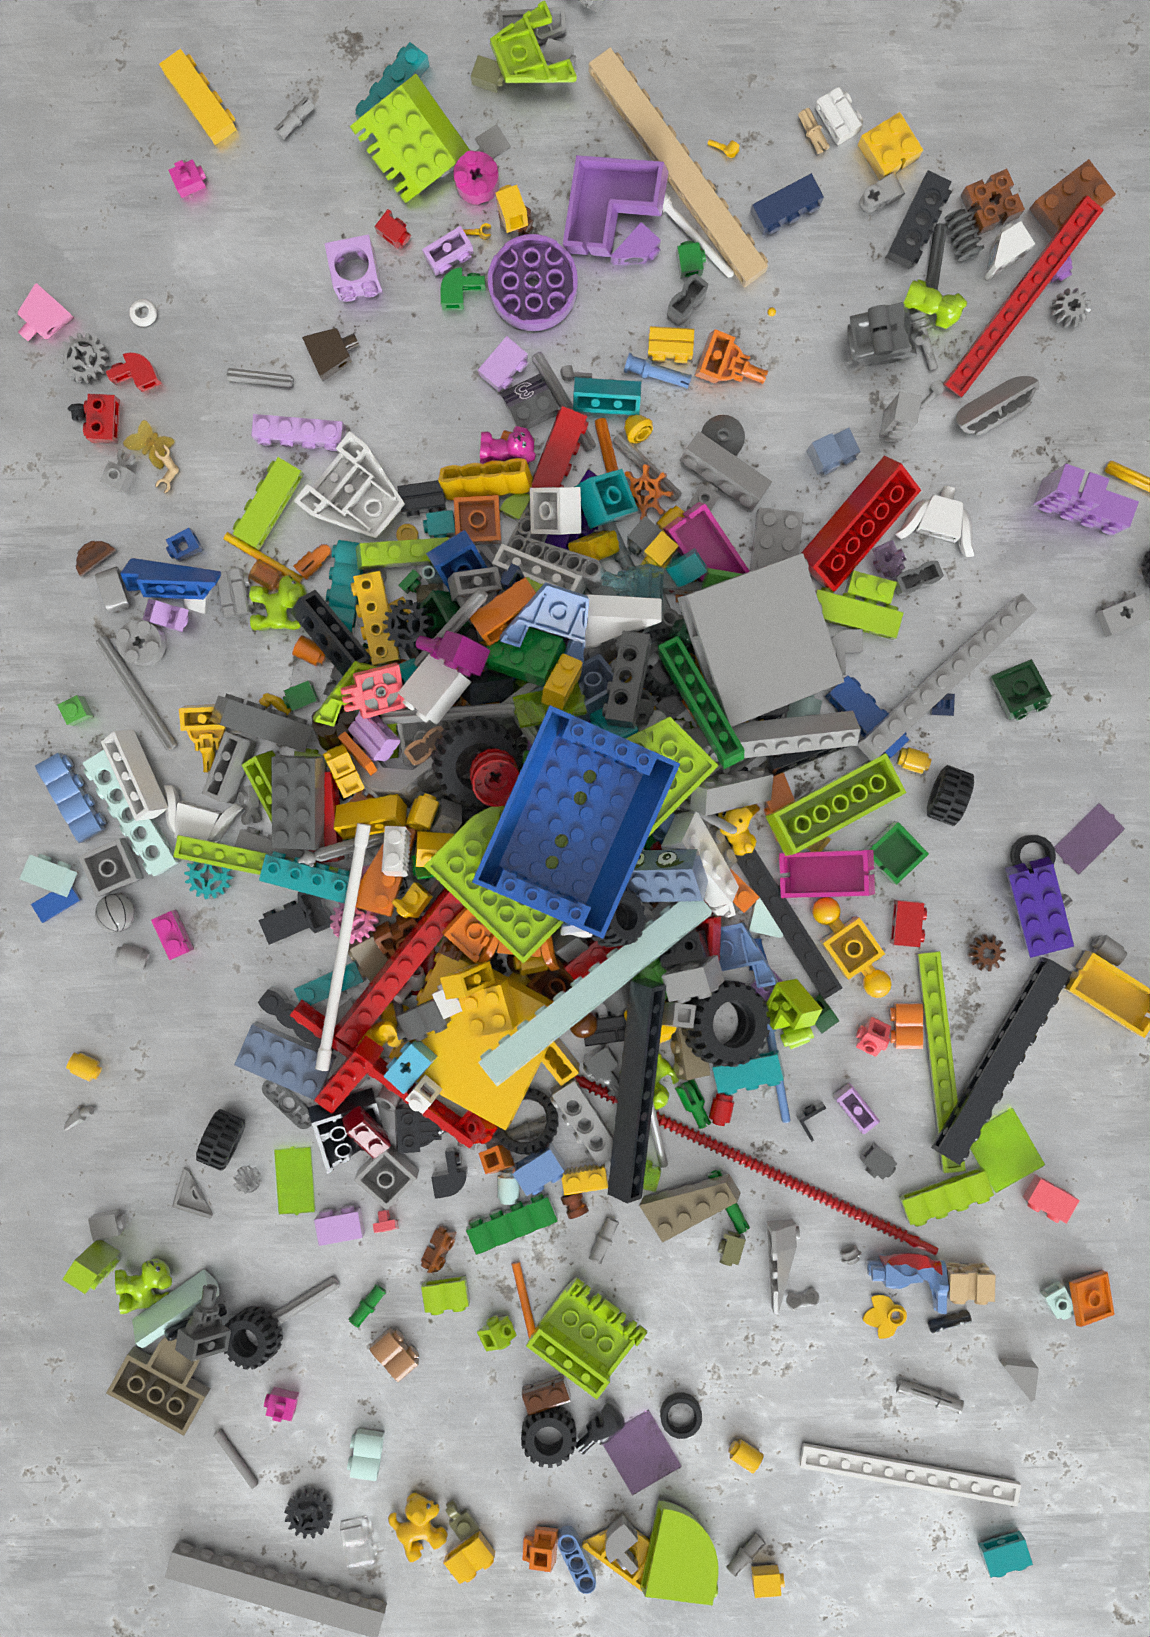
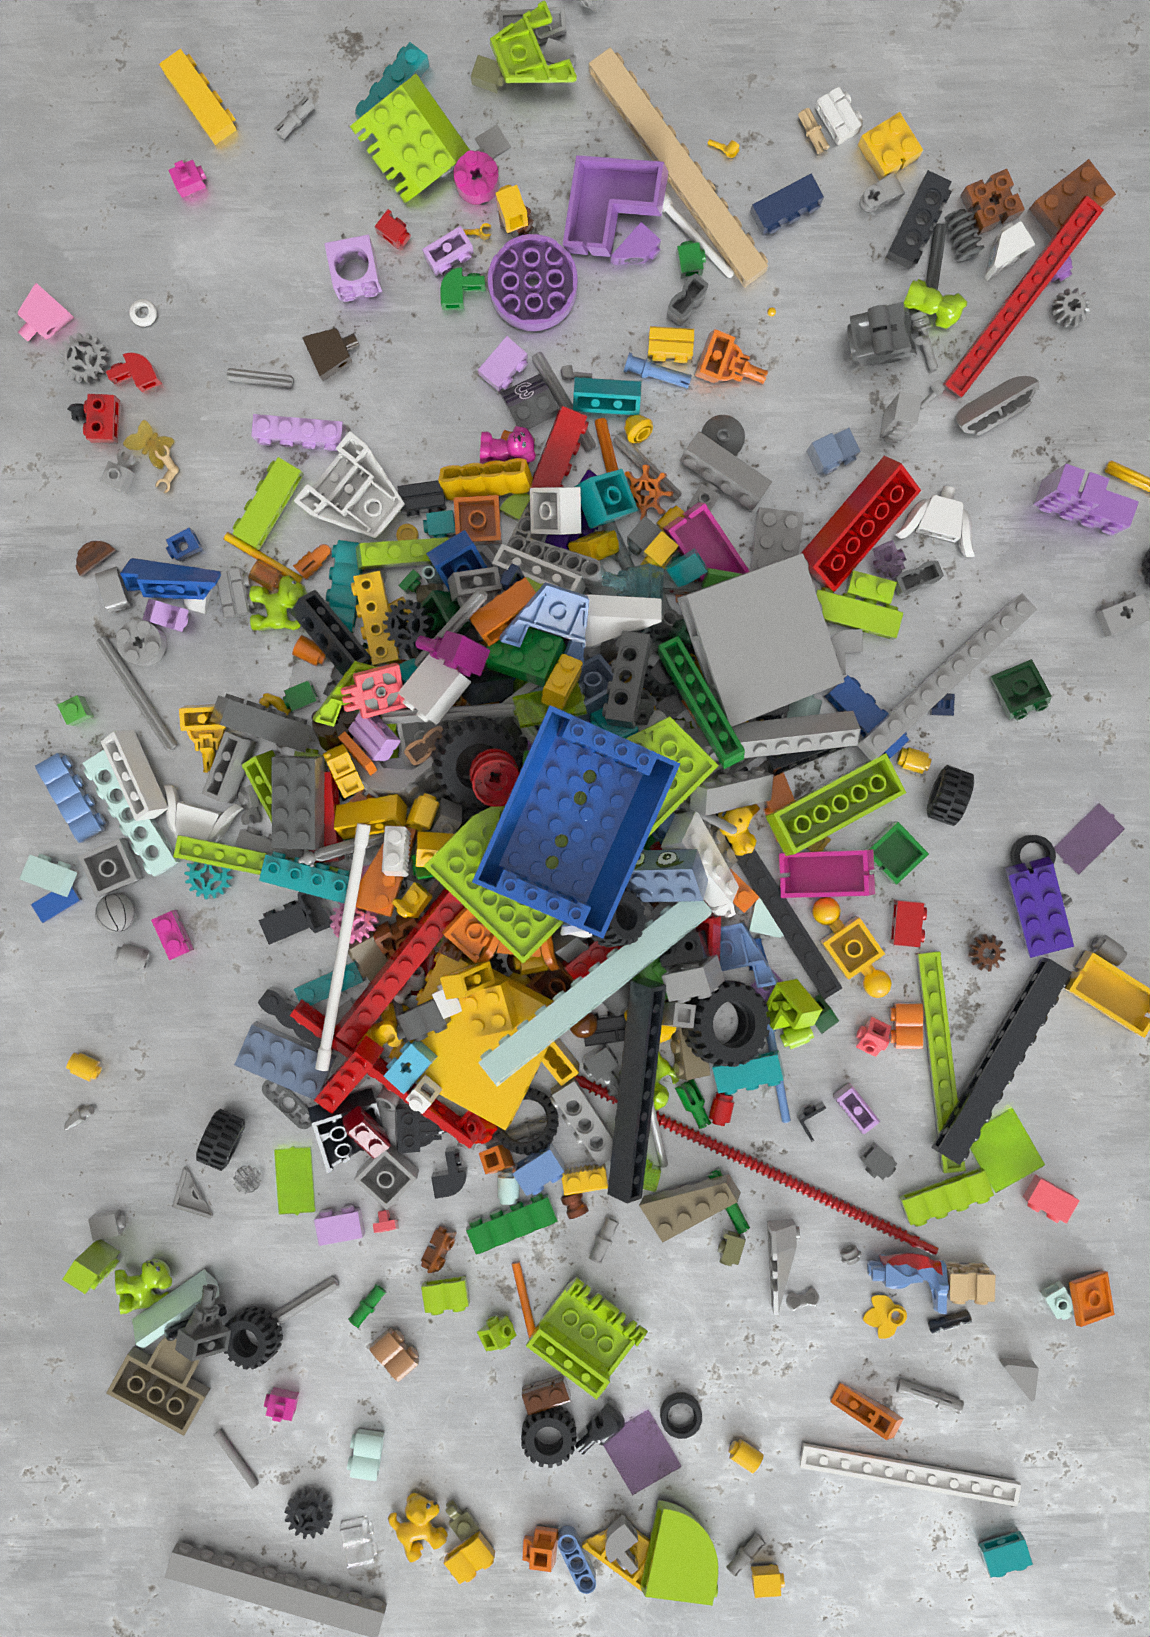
(867, 1411): none -> orange slope

